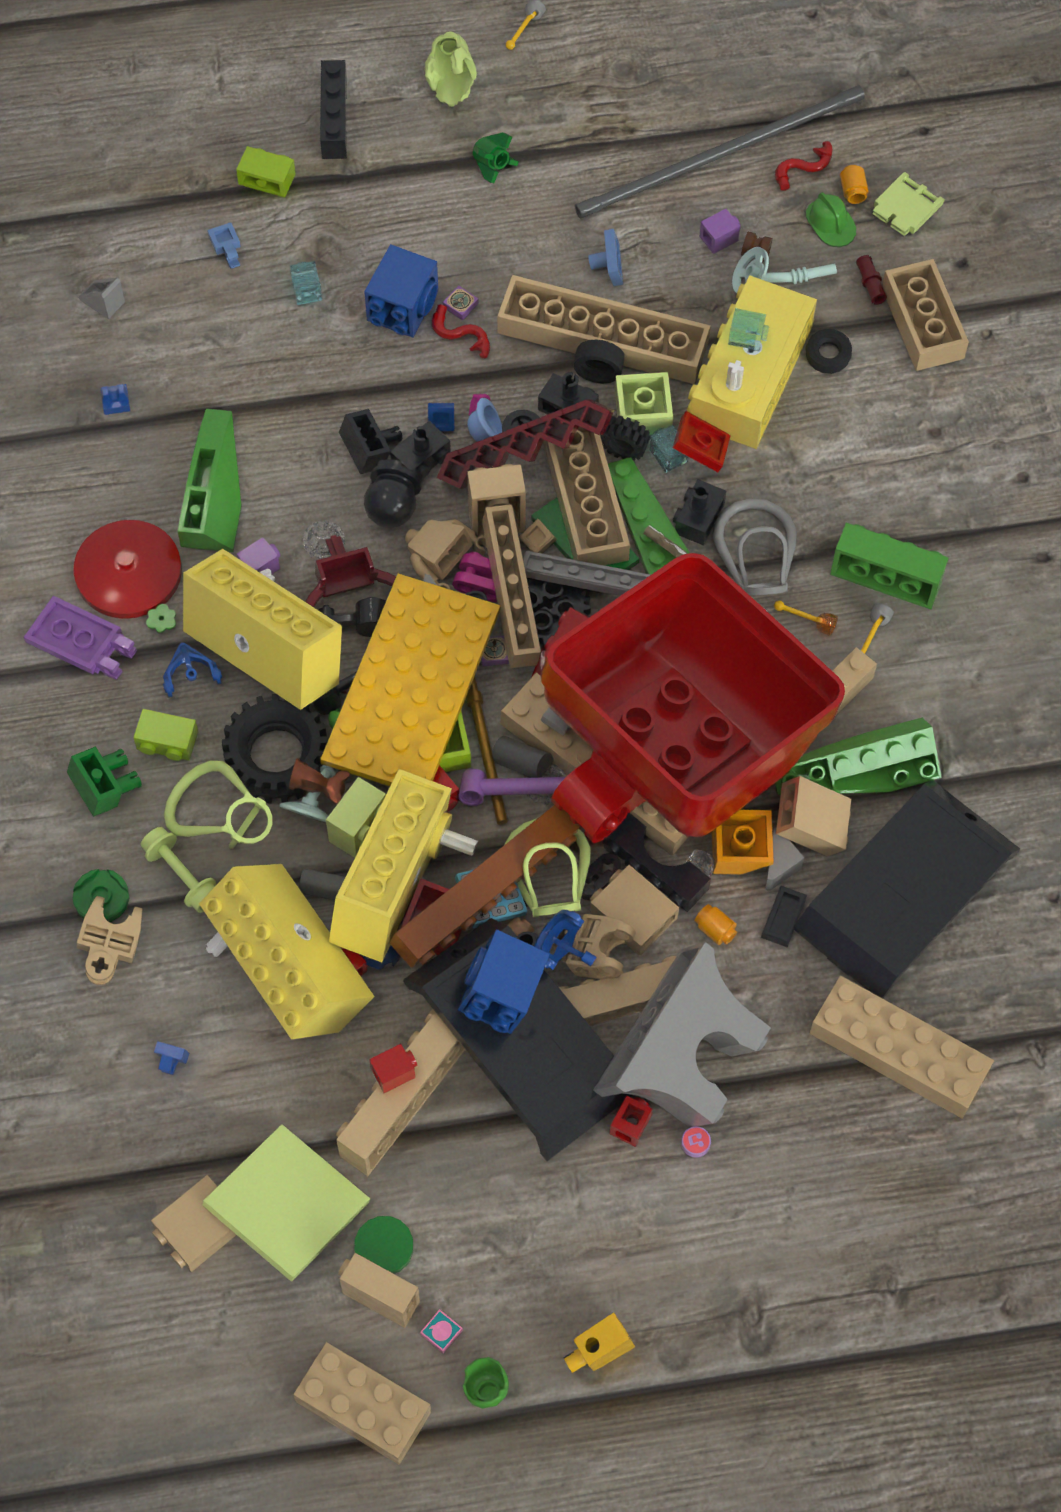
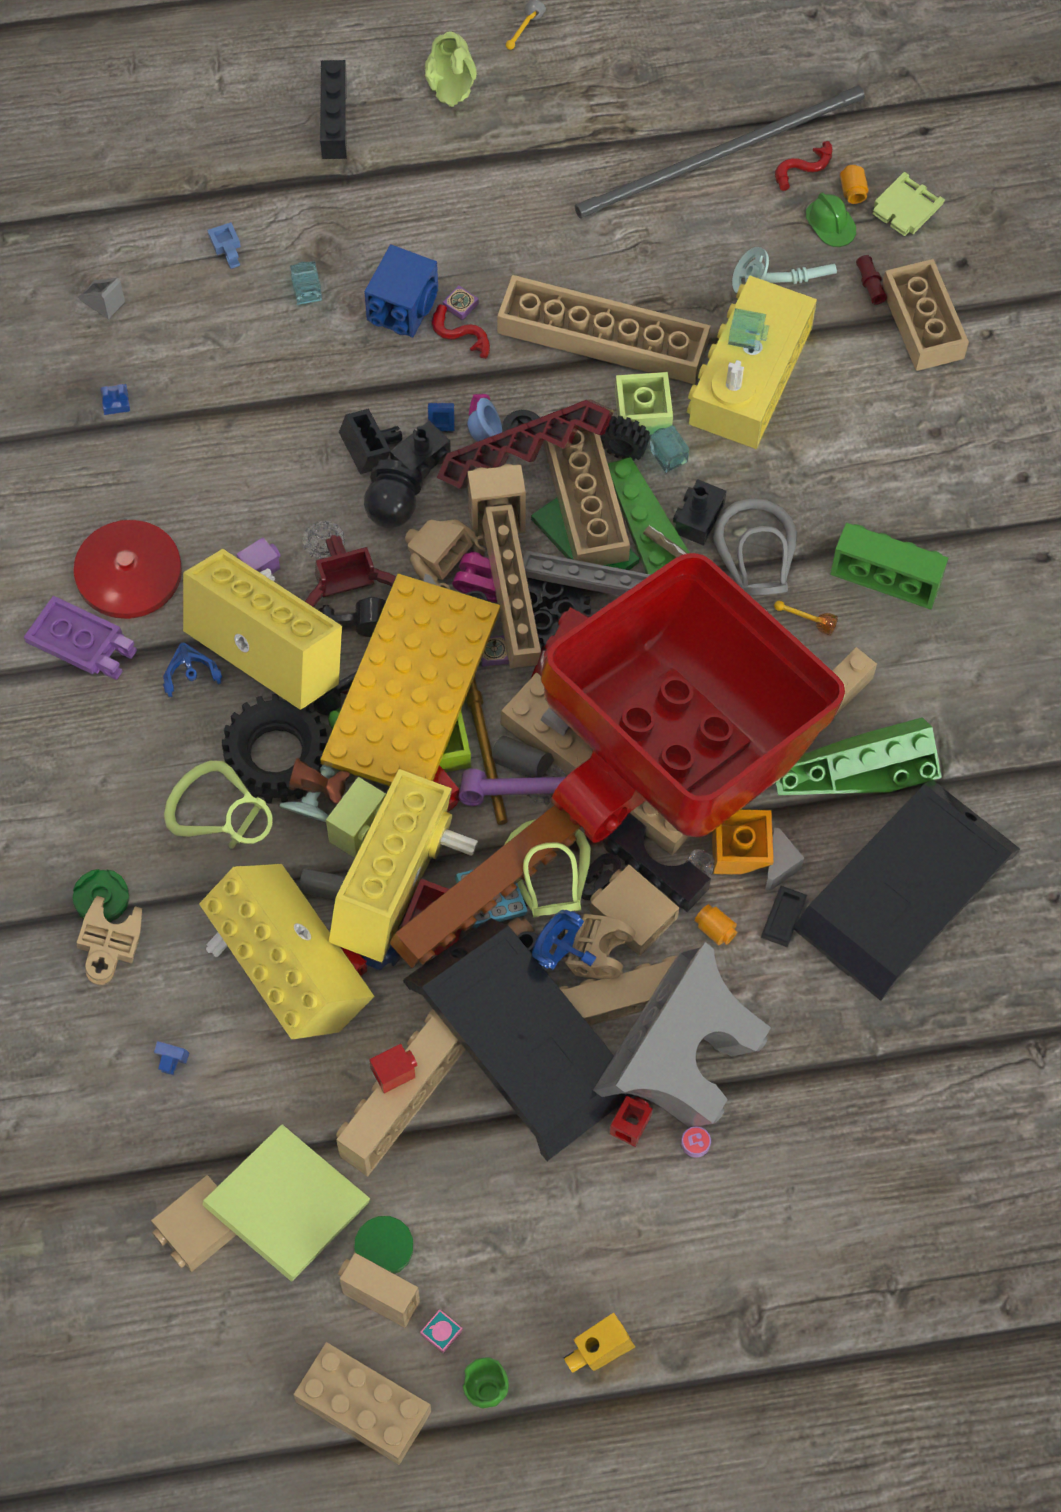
(95, 781): green brick -> none
(156, 615): bright green plant -> none
(159, 844): yellowish green piece -> none
(165, 735): lime brick -> none
(212, 489): bright green wedge -> none
(266, 171): lime brick -> none
(492, 154): green brick -> none
(502, 982): blue brick -> none
(537, 537): tan tile -> none
(563, 392): black brick -> none
(600, 351): black tyre -> none
(610, 258): medium blue tile -> none
(701, 441): red tile -> none
(720, 231): medium lavender brick -> none
(752, 241): reddish brown wheel -> none
(813, 816): tan brick -> none
(833, 337): black tyre -> none
(880, 616): light grey hinge -> none
(901, 1046): tan brick -> none

